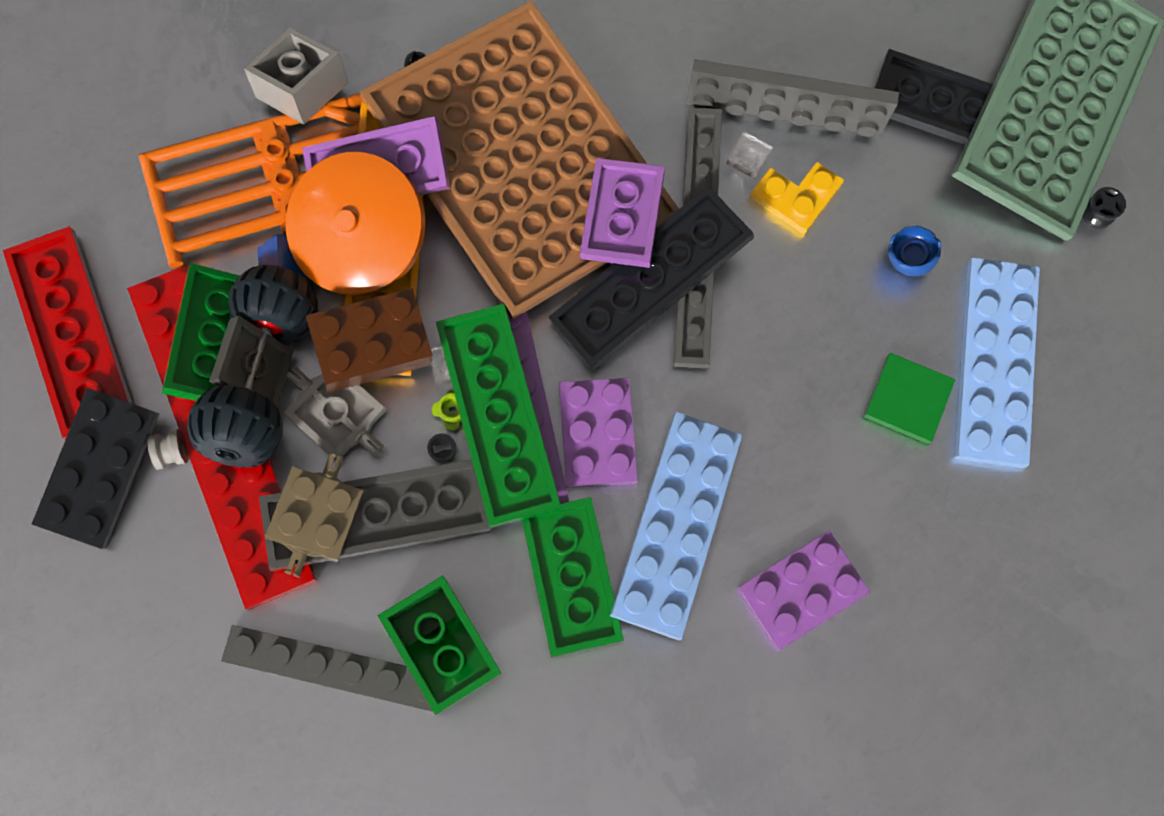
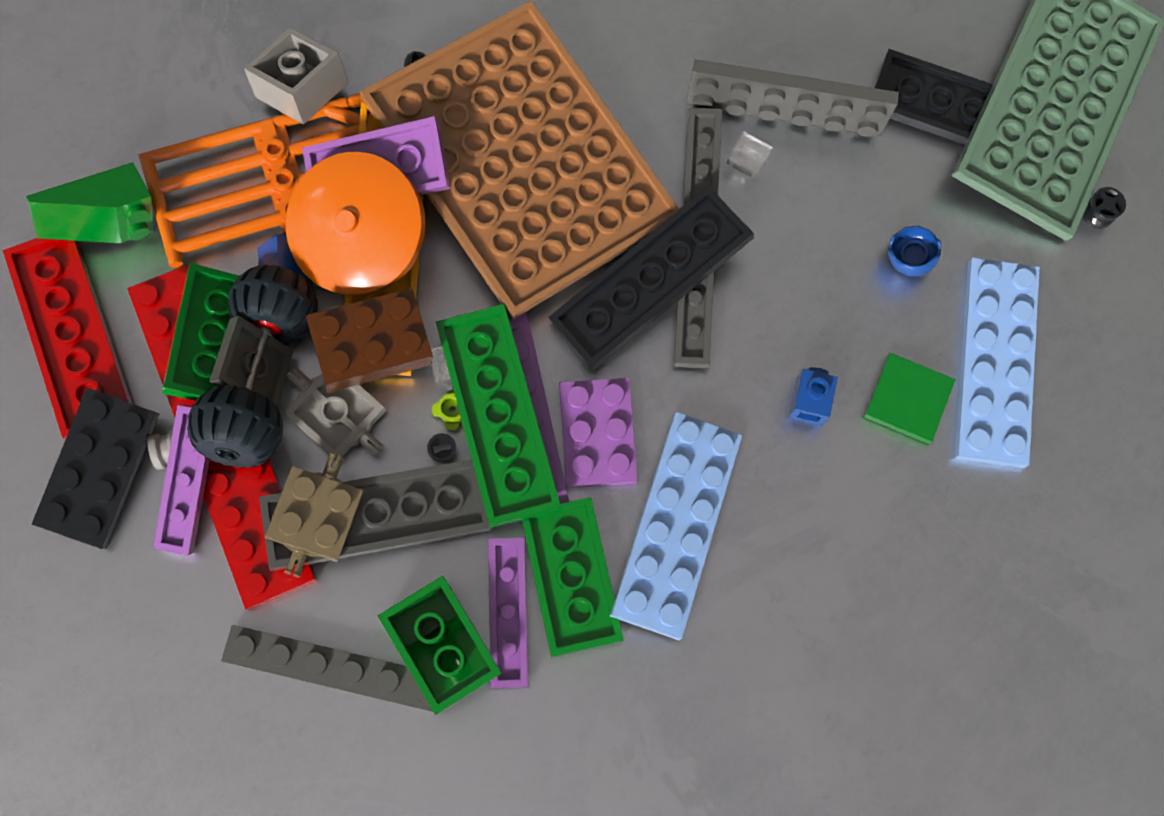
(96, 208): none -> green slope
(181, 491): none -> medium lavender plate
(508, 611): none -> medium lavender plate
(622, 212): medium lavender plate -> none
(796, 204): yellow plate -> none
(803, 590): medium lavender plate -> none
(813, 396): none -> blue brick

